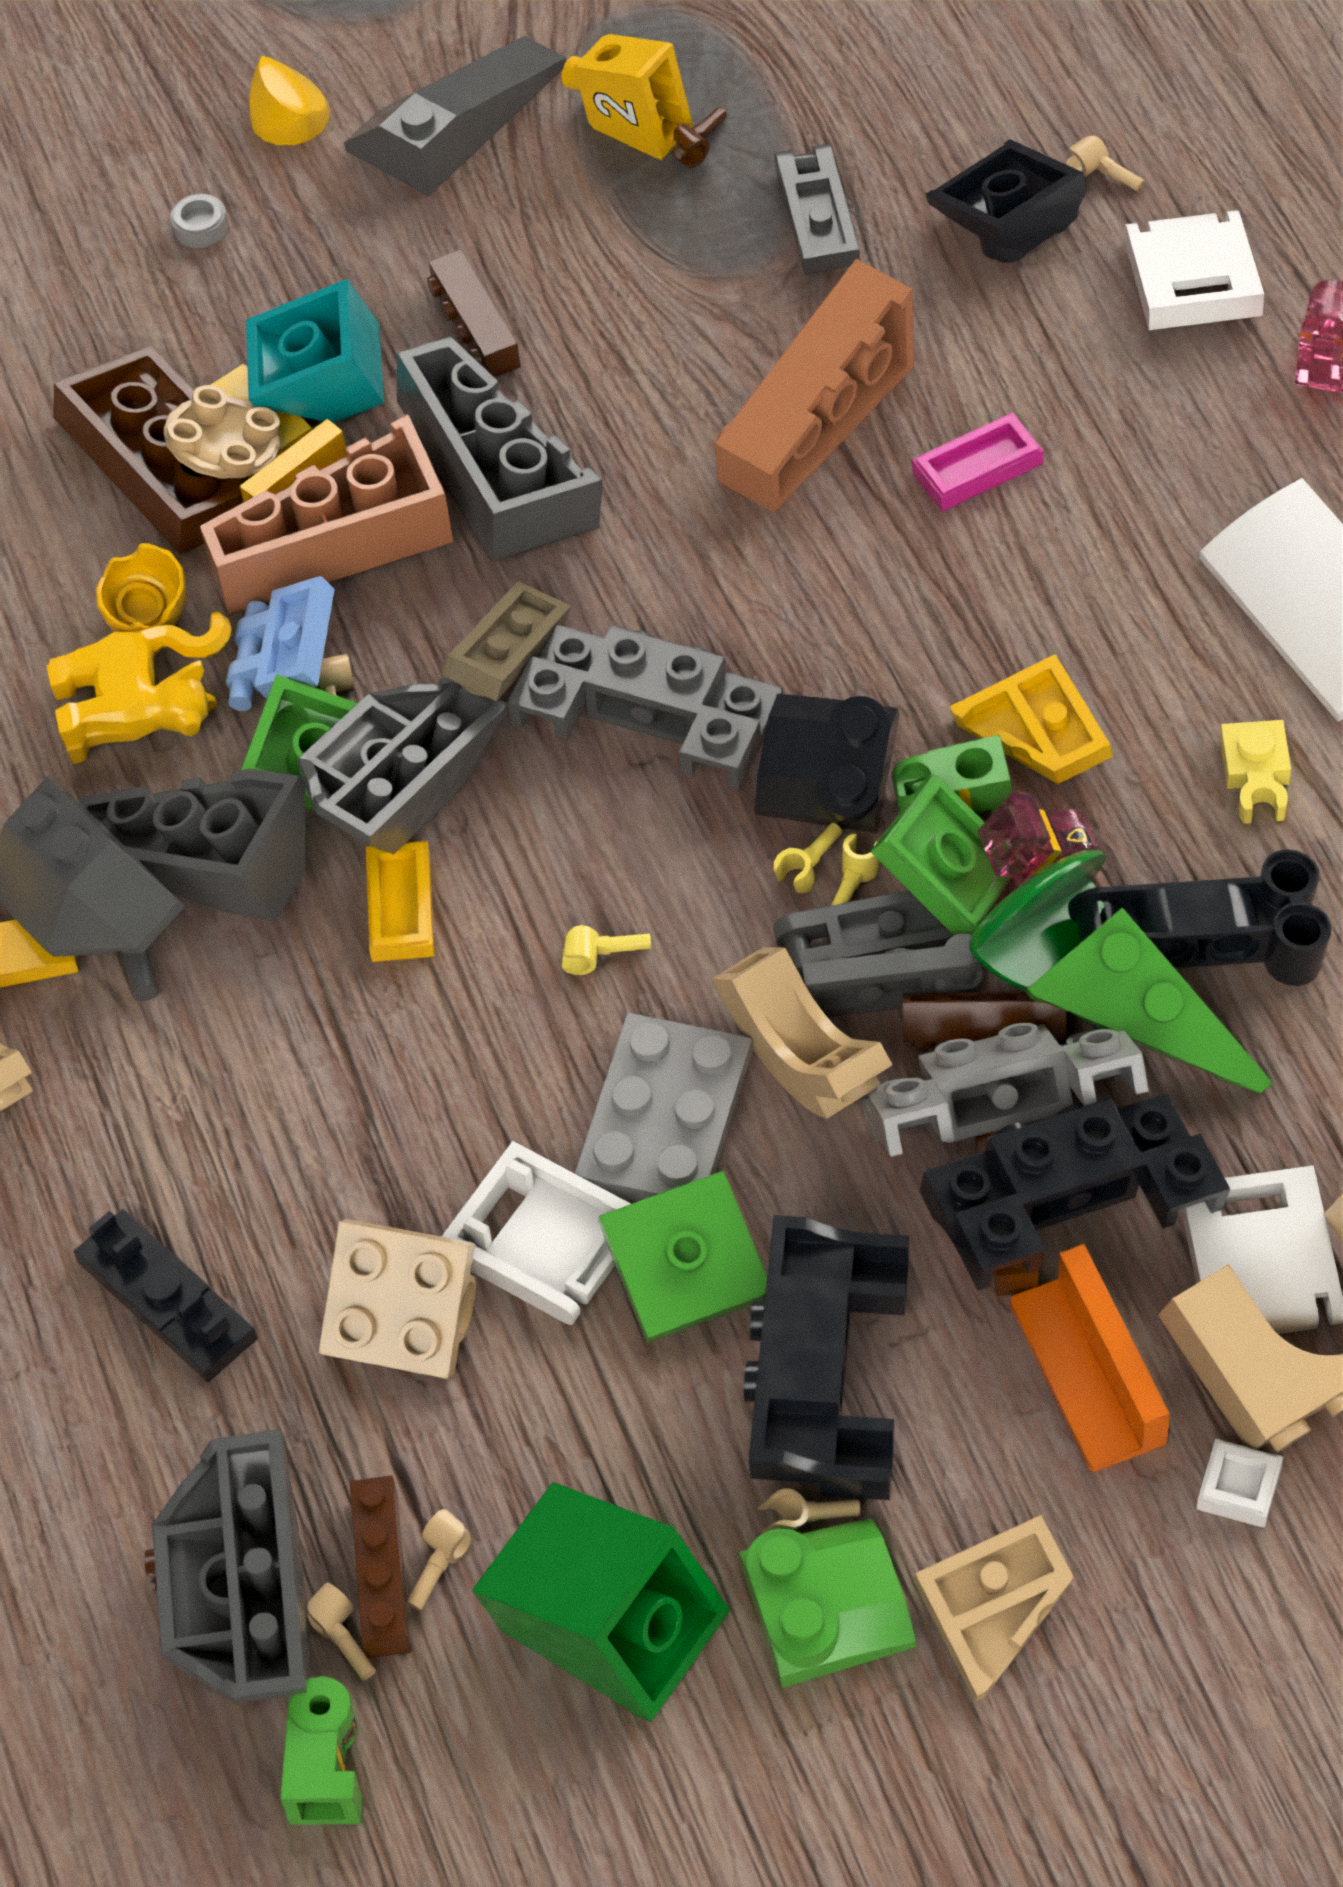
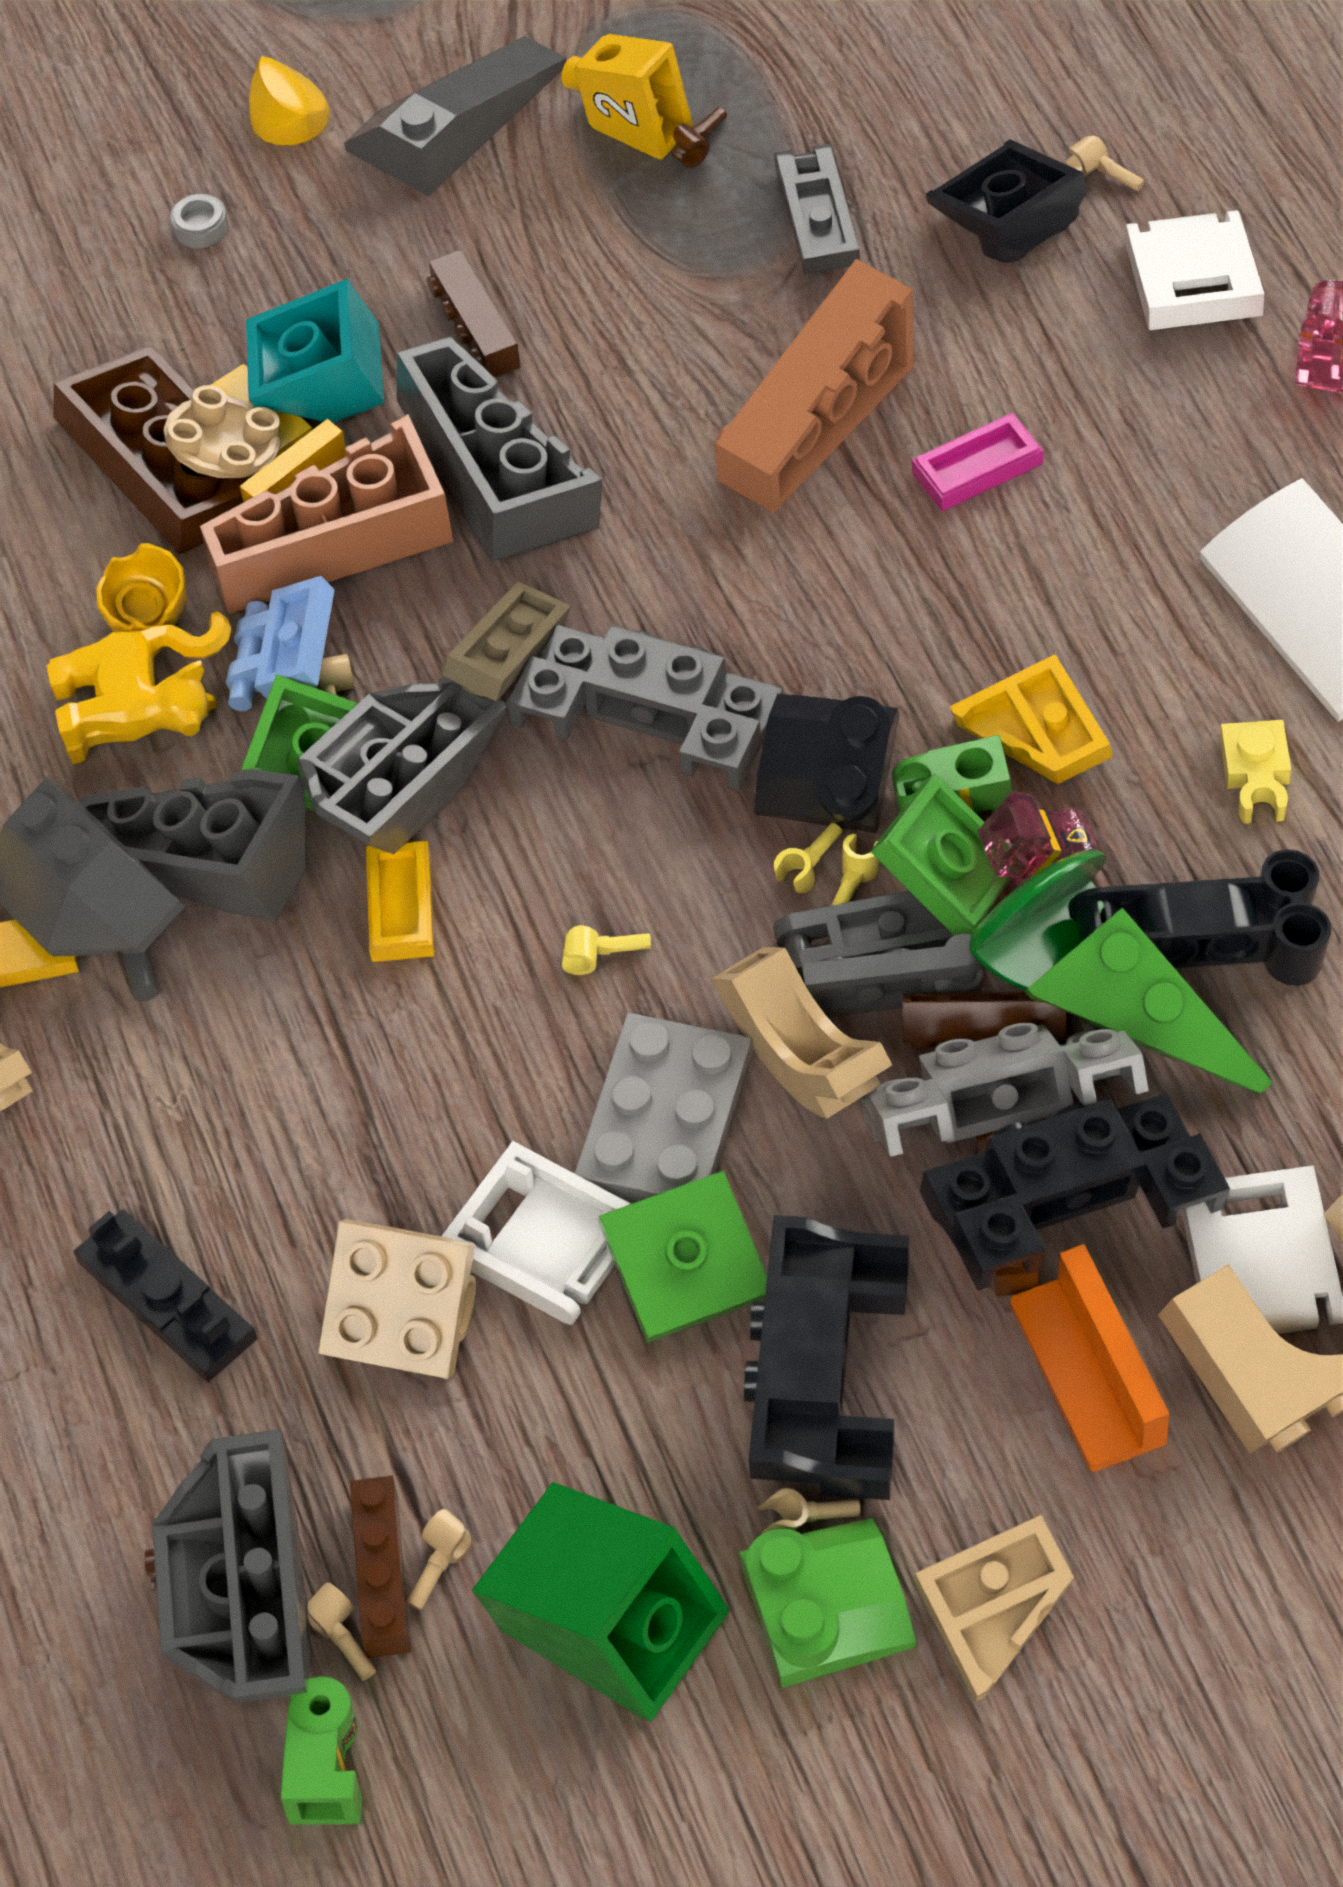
(1239, 1483): white tile -> none

